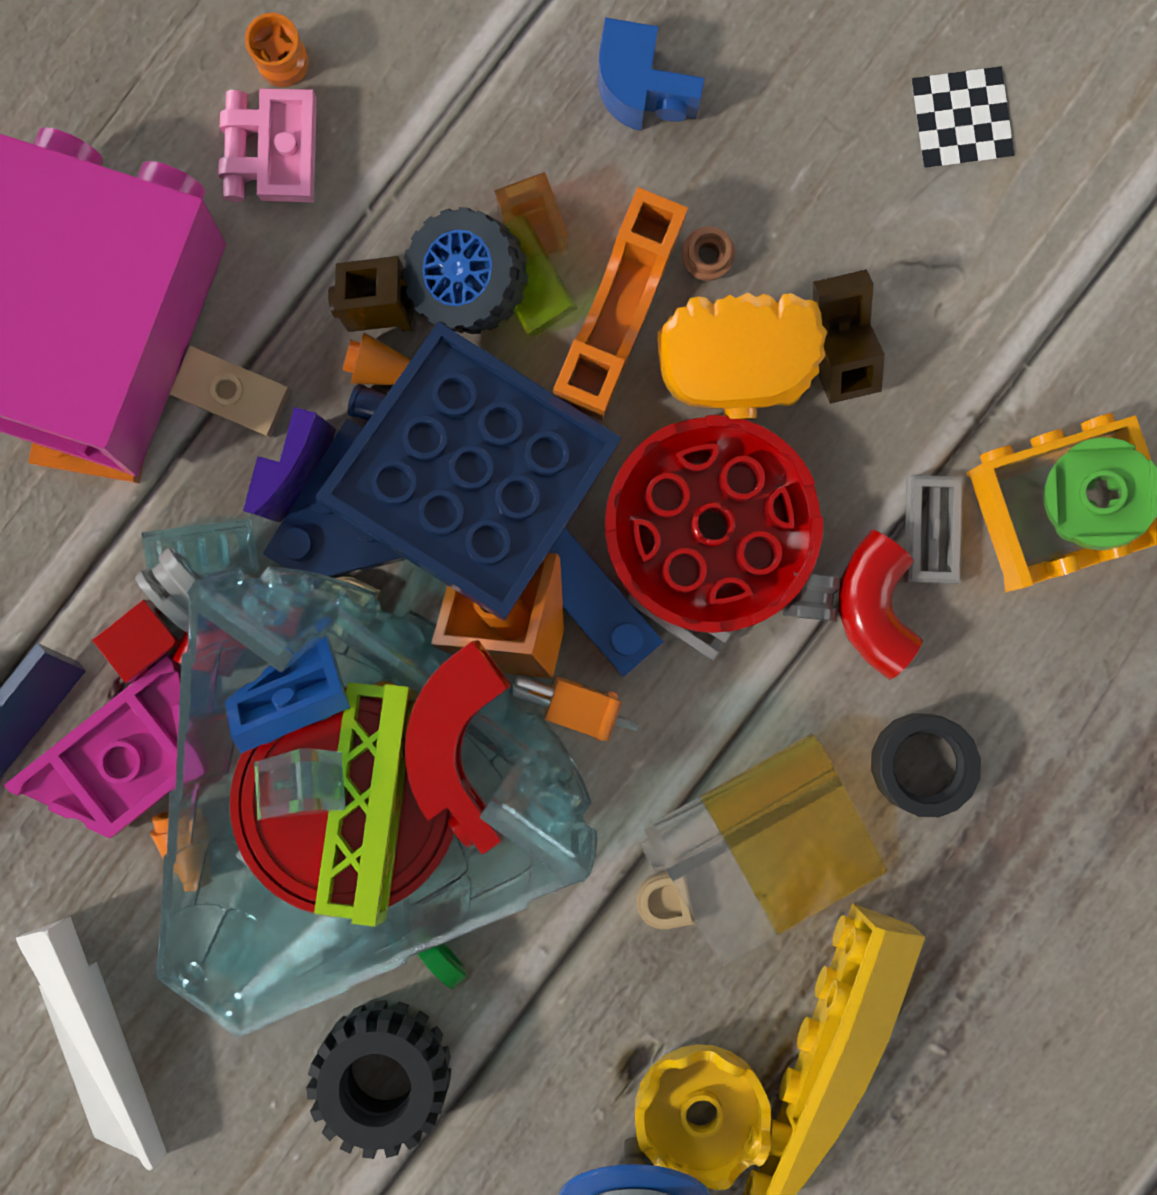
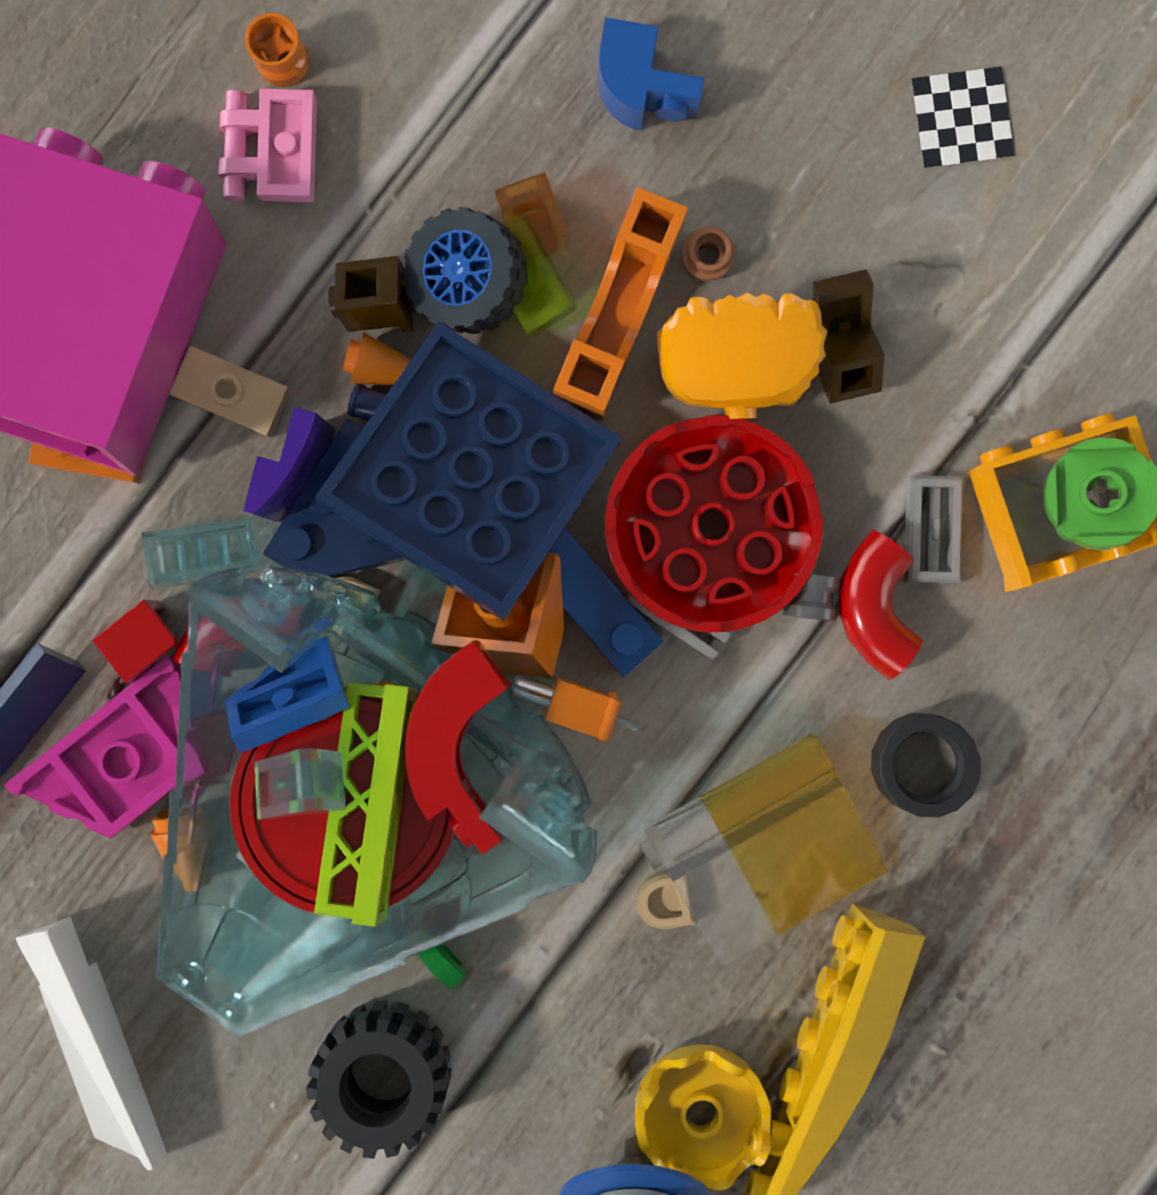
(168, 585): light grey wheel -> none

